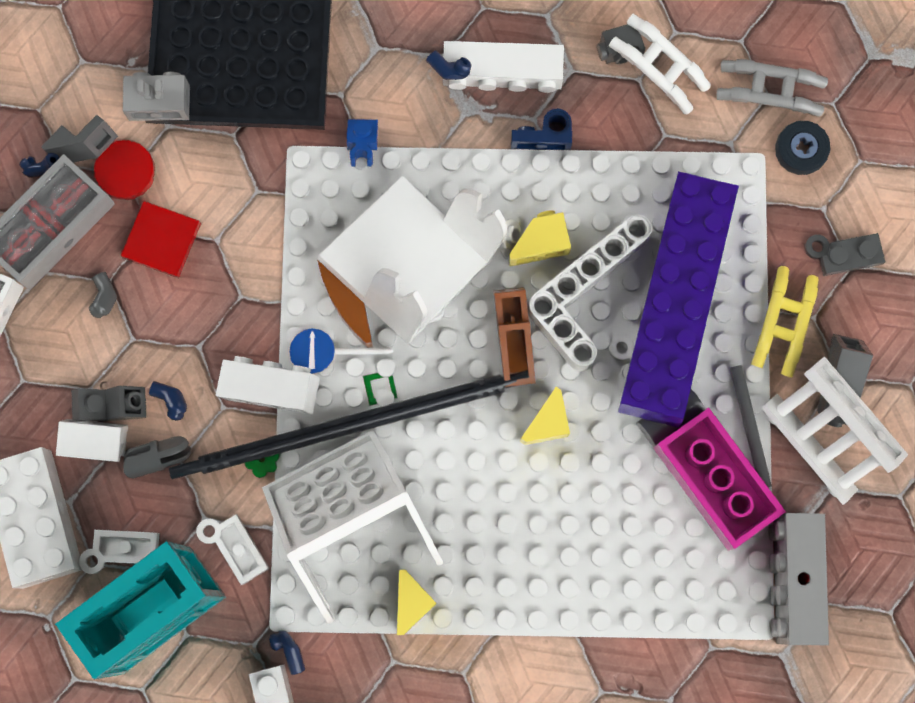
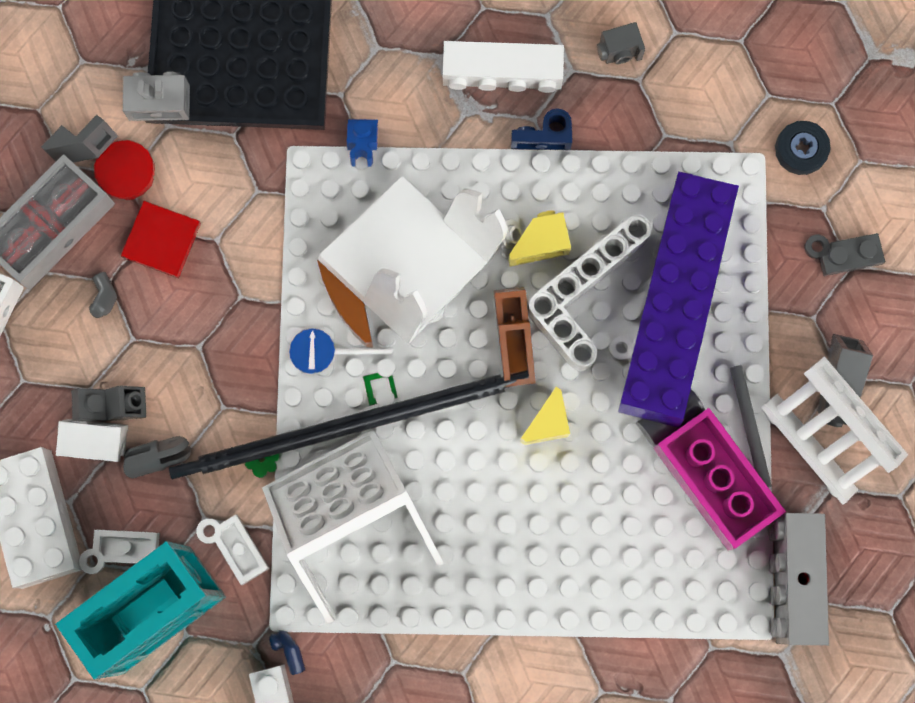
(34, 169): dark blue arm -> none
(173, 399): dark blue arm -> none
(268, 385): white brick -> none
(412, 602): light yellow slope -> none
(449, 70): dark blue arm -> none
(643, 63): white piece -> none
(756, 94): light grey piece -> none
(772, 330): light yellow piece -> none

